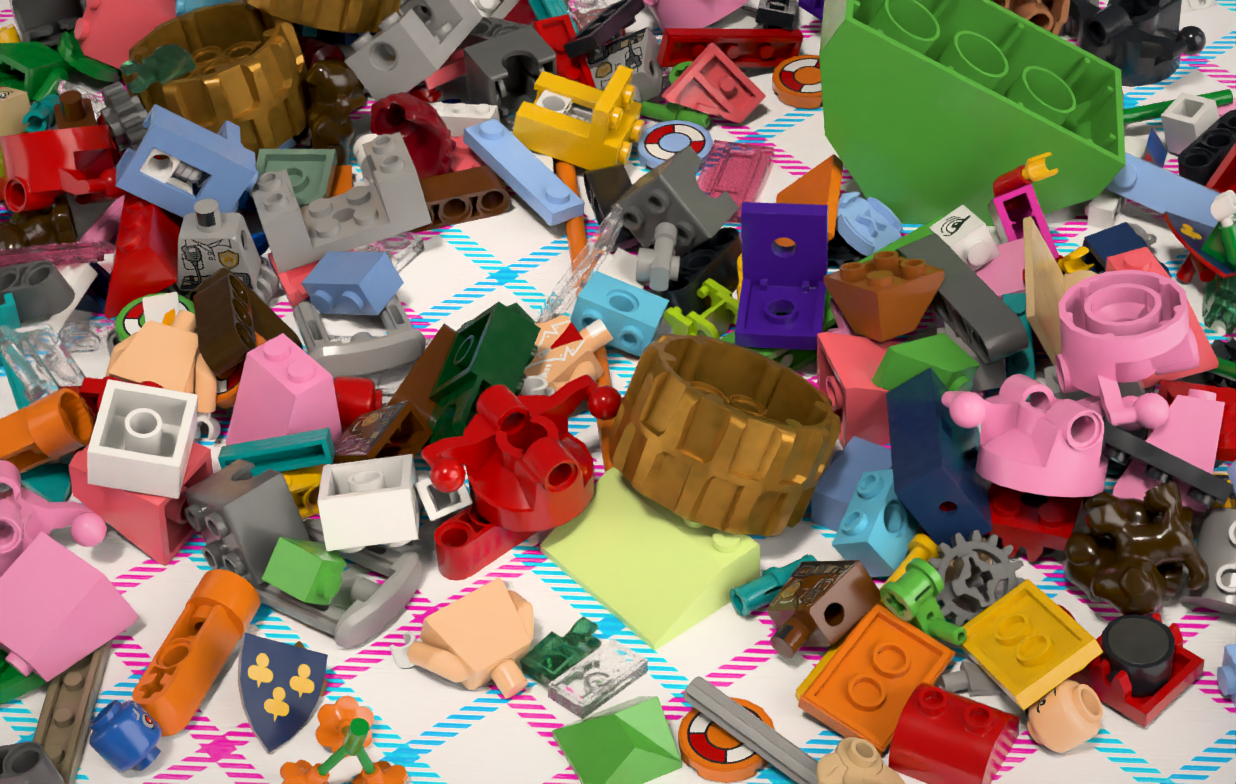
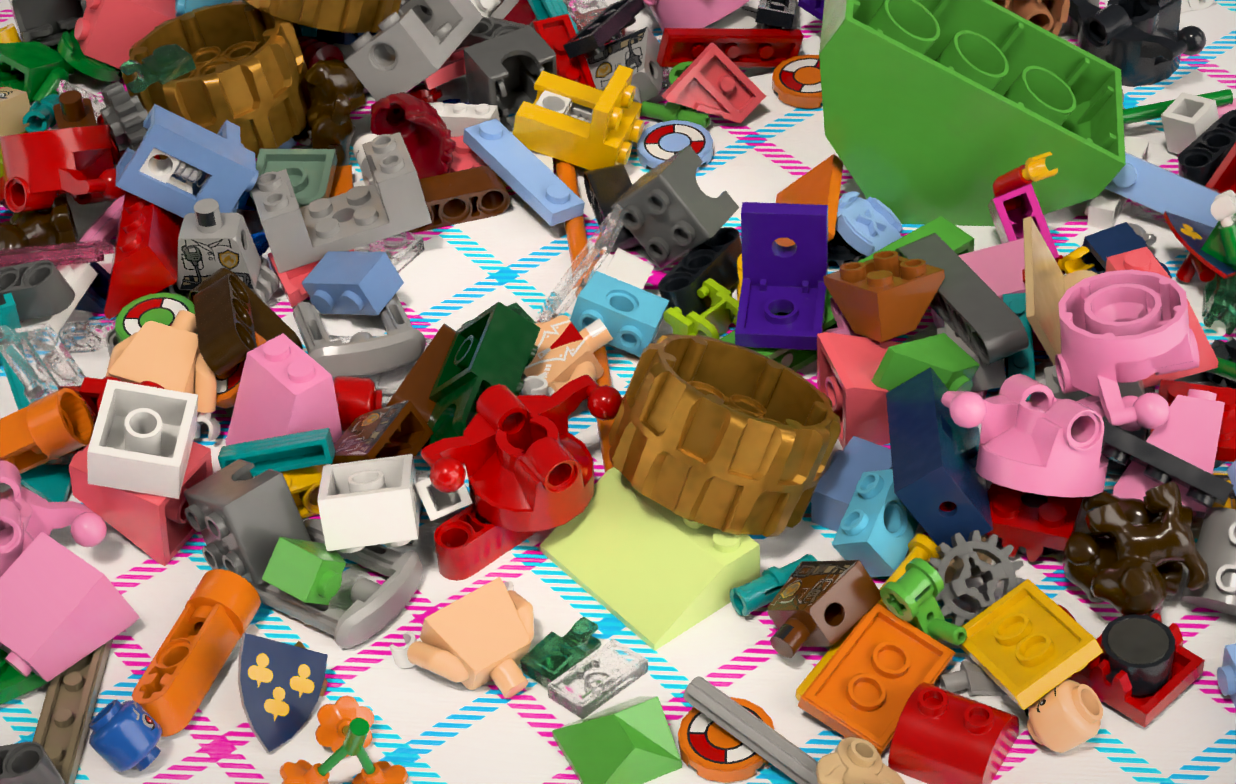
(161, 308): white sticker -> none
(660, 263): light grey plate -> none
(736, 169): clear pink piece -> none
(967, 237): white brick -> none
(1154, 150): blue sticker -> none

